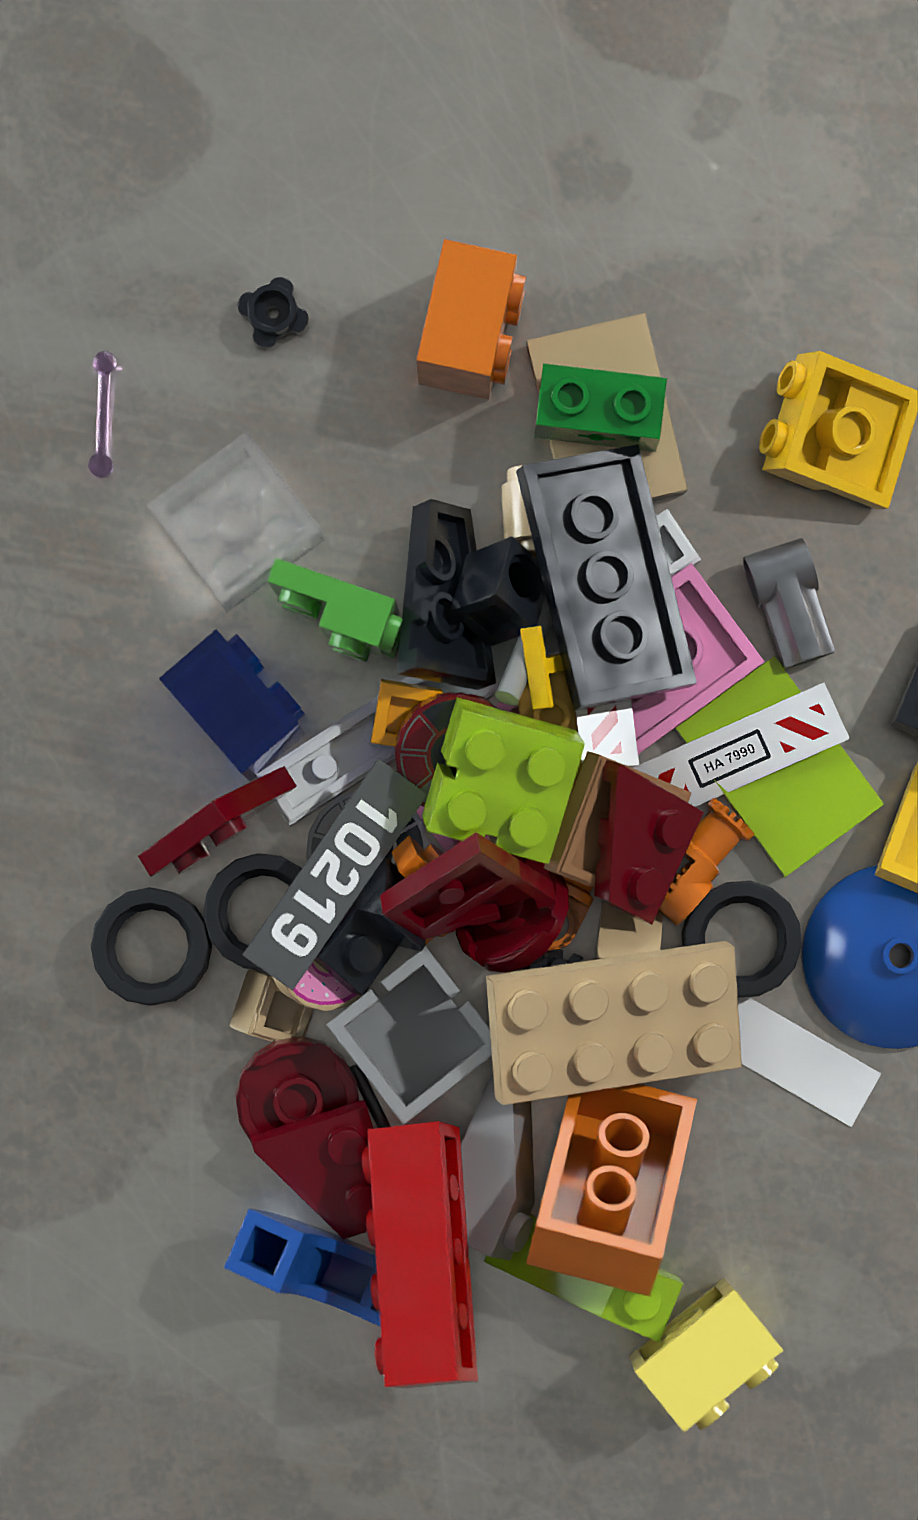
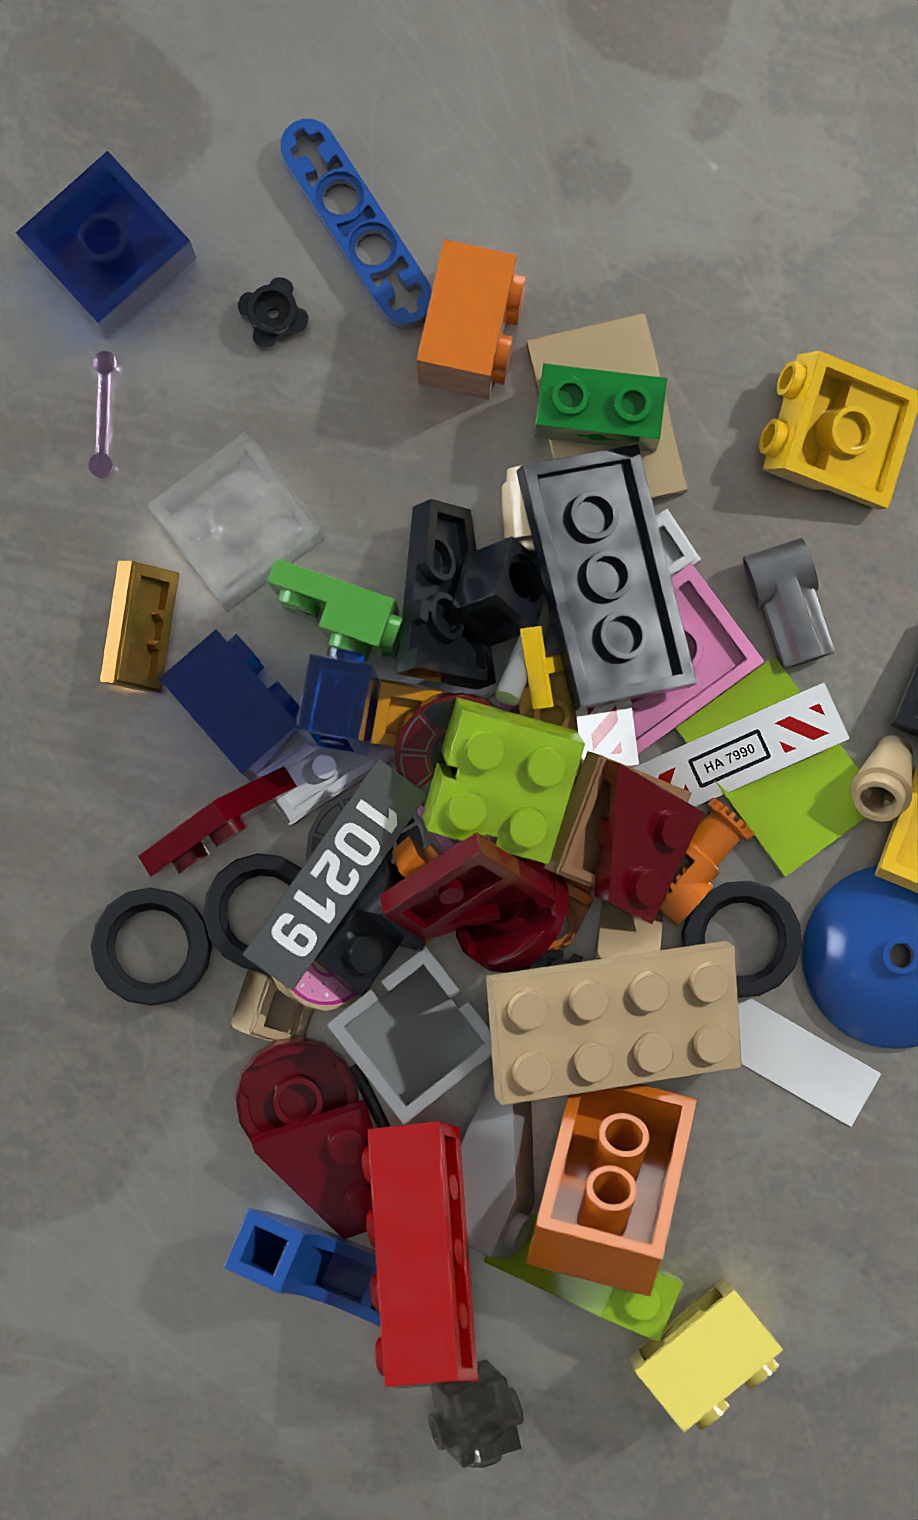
(107, 244): none -> clear blue brick
(139, 626): none -> pearl gold plate
(338, 702): none -> clear blue brick
(361, 221): none -> blue beam
(477, 1418): none -> clear smoke brick
(885, 780): none -> tan cone

